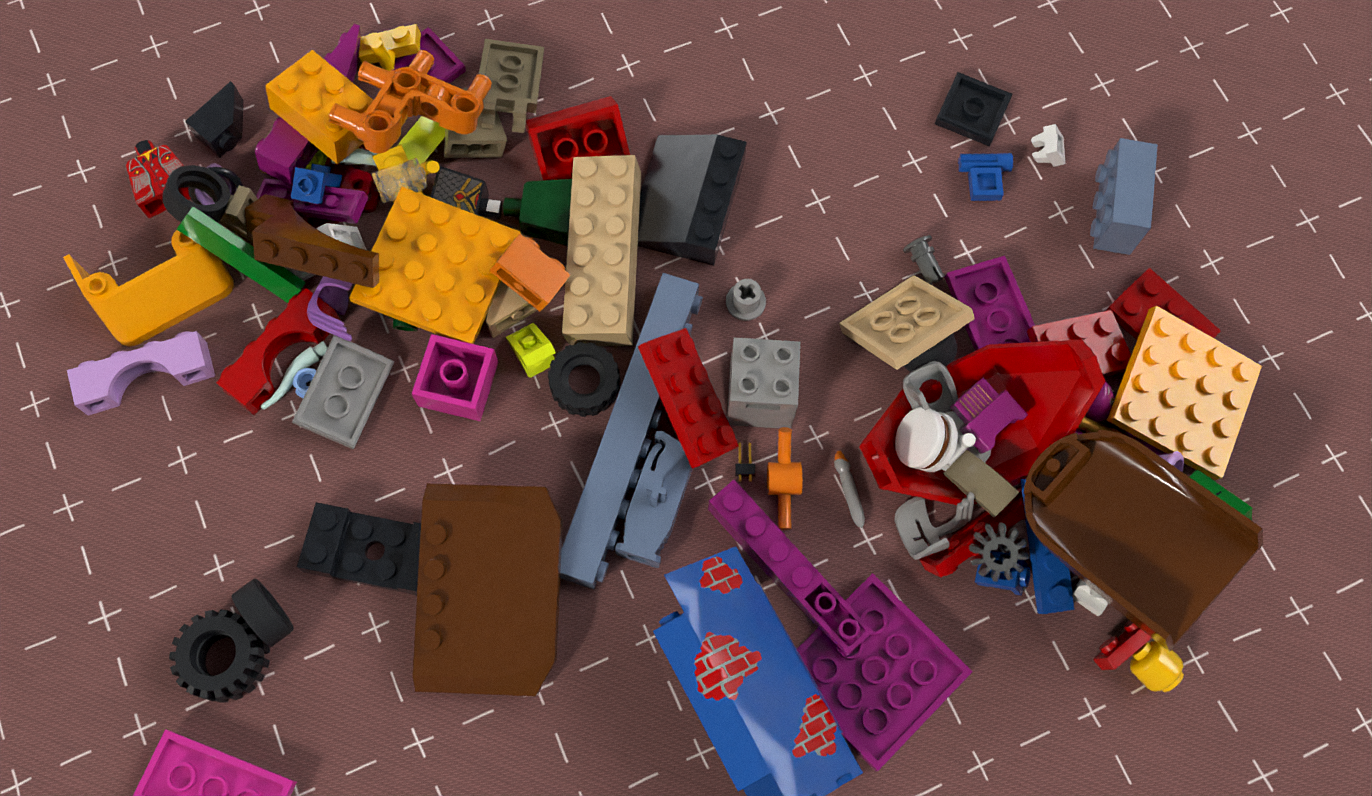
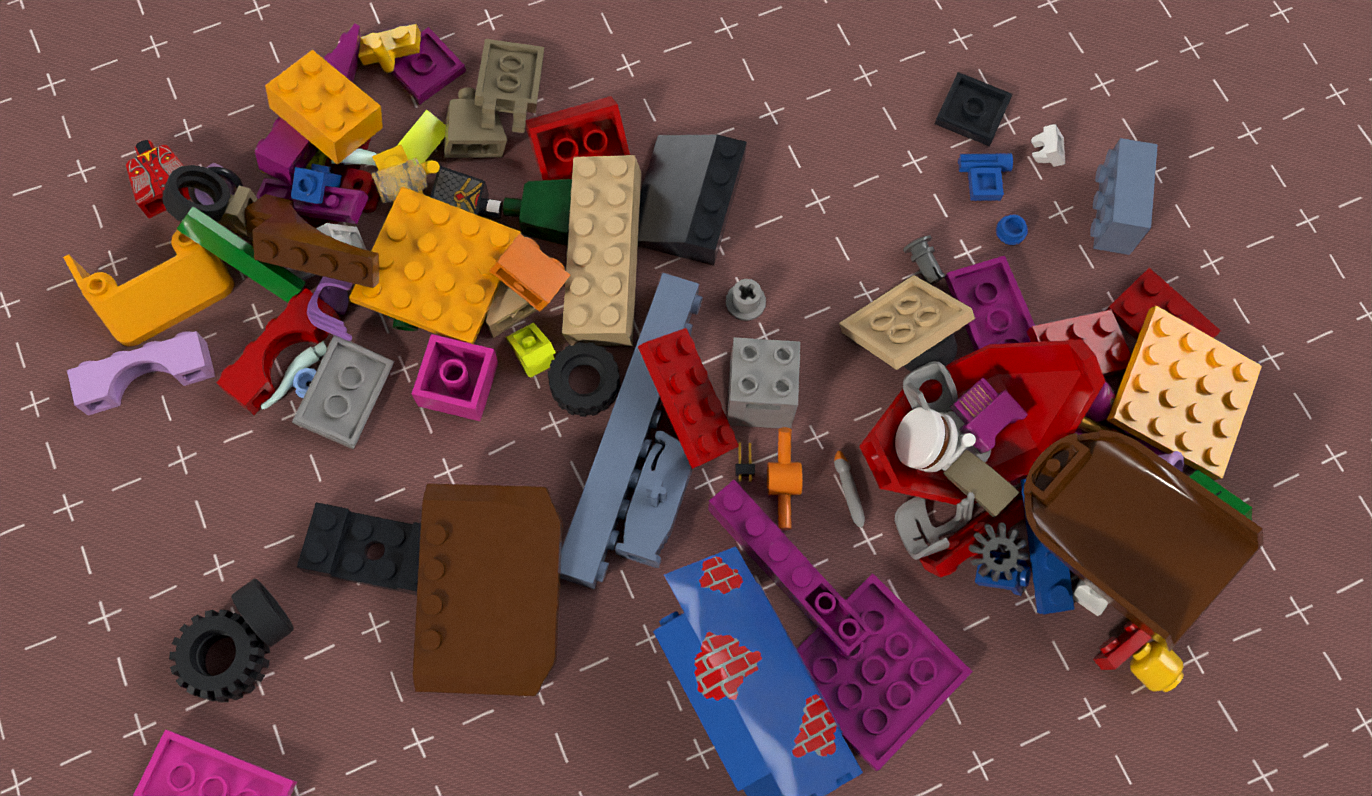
(219, 121): black slope -> none
(410, 93): orange pin -> none
(1011, 229): none -> blue plate

